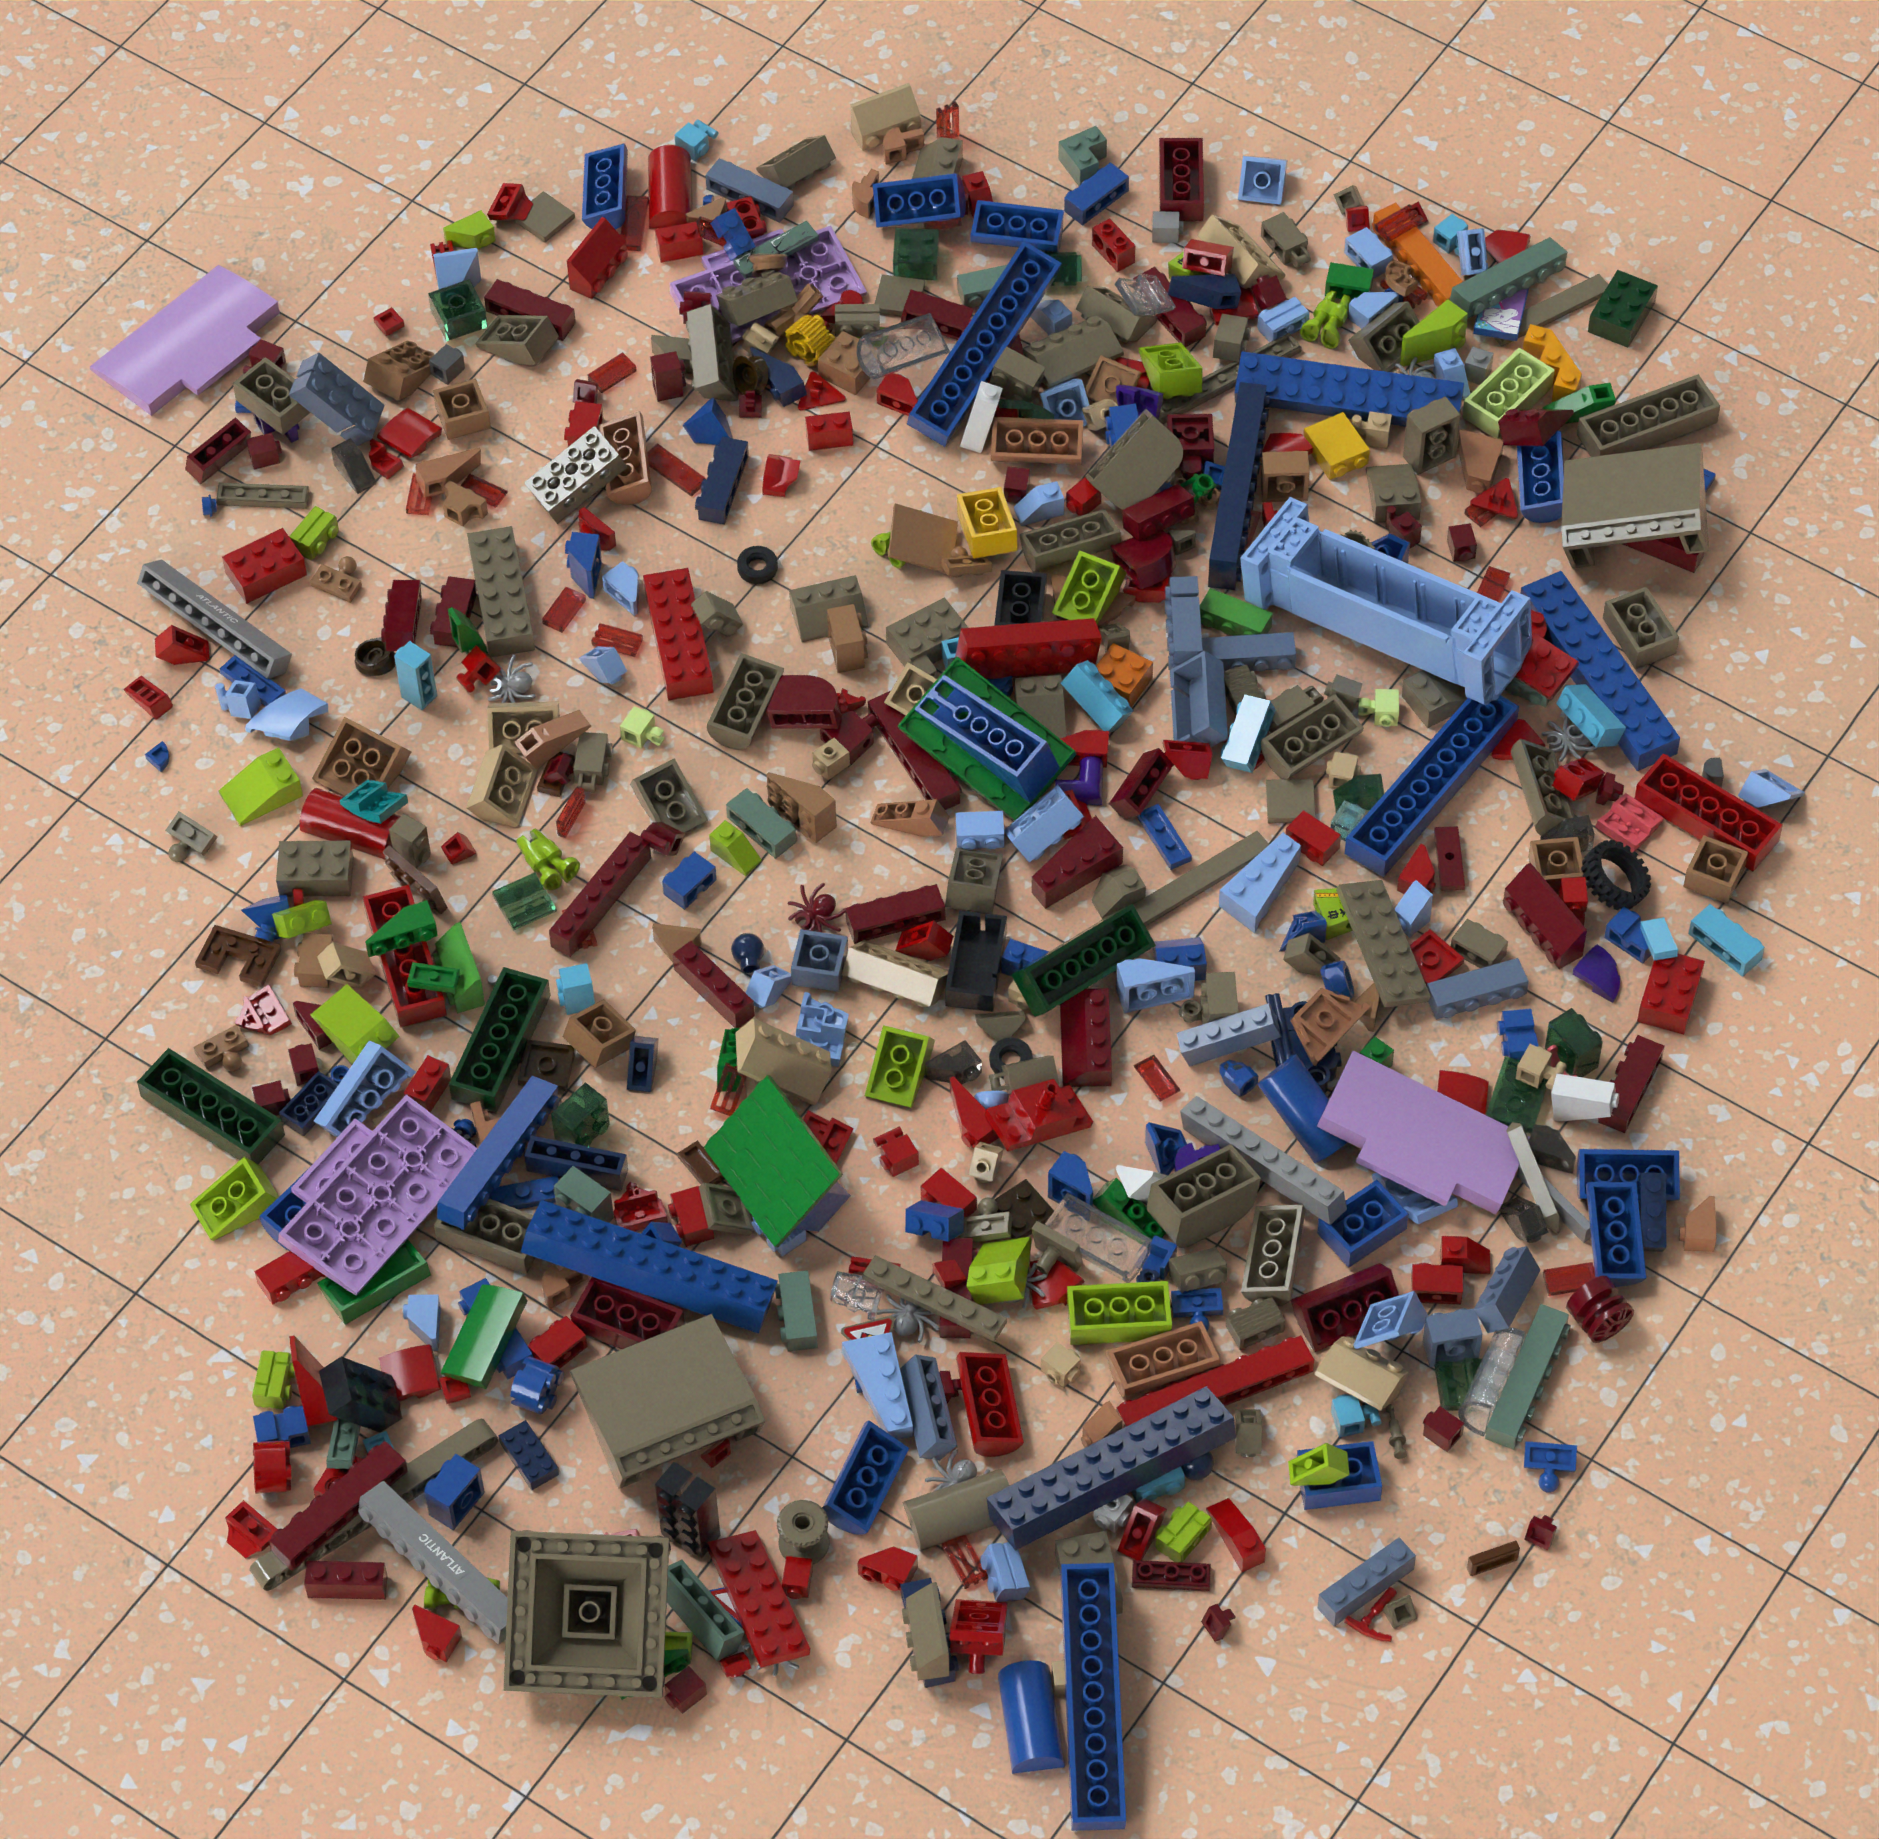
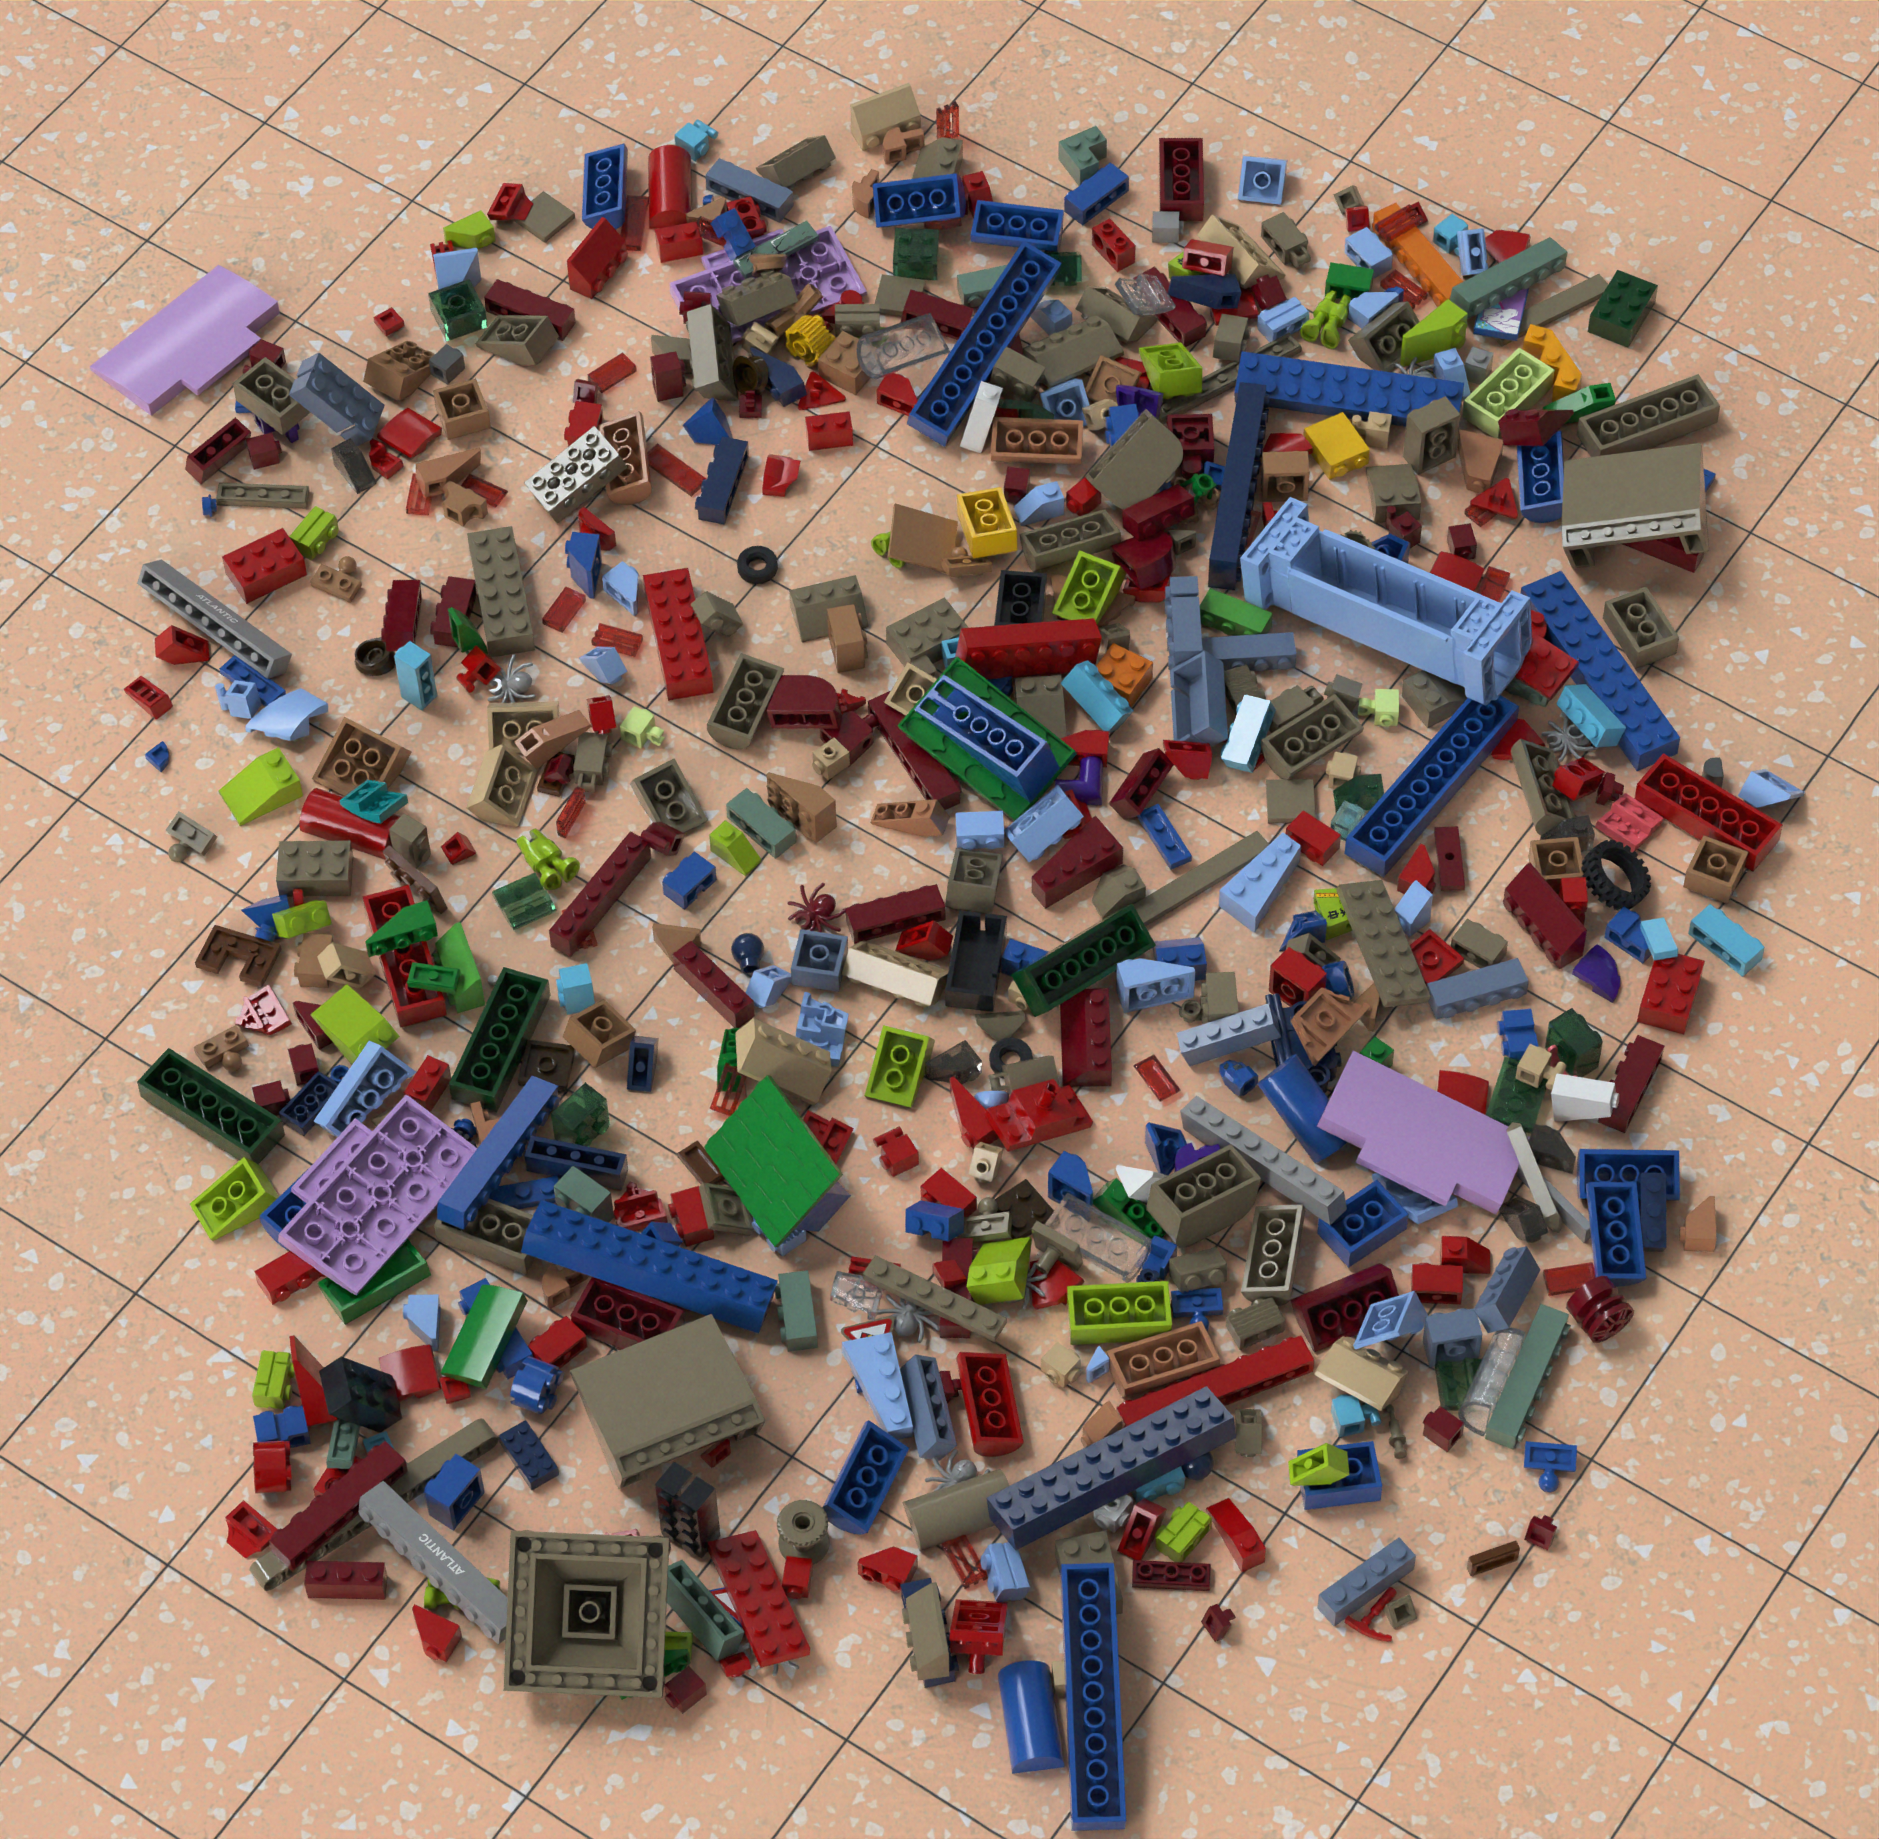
(601, 714): none -> red brick
(1097, 1366): none -> light blue slope
(1295, 977): none -> red brick
(1398, 278): medium nougat tile -> none
(1457, 570): none -> red slope

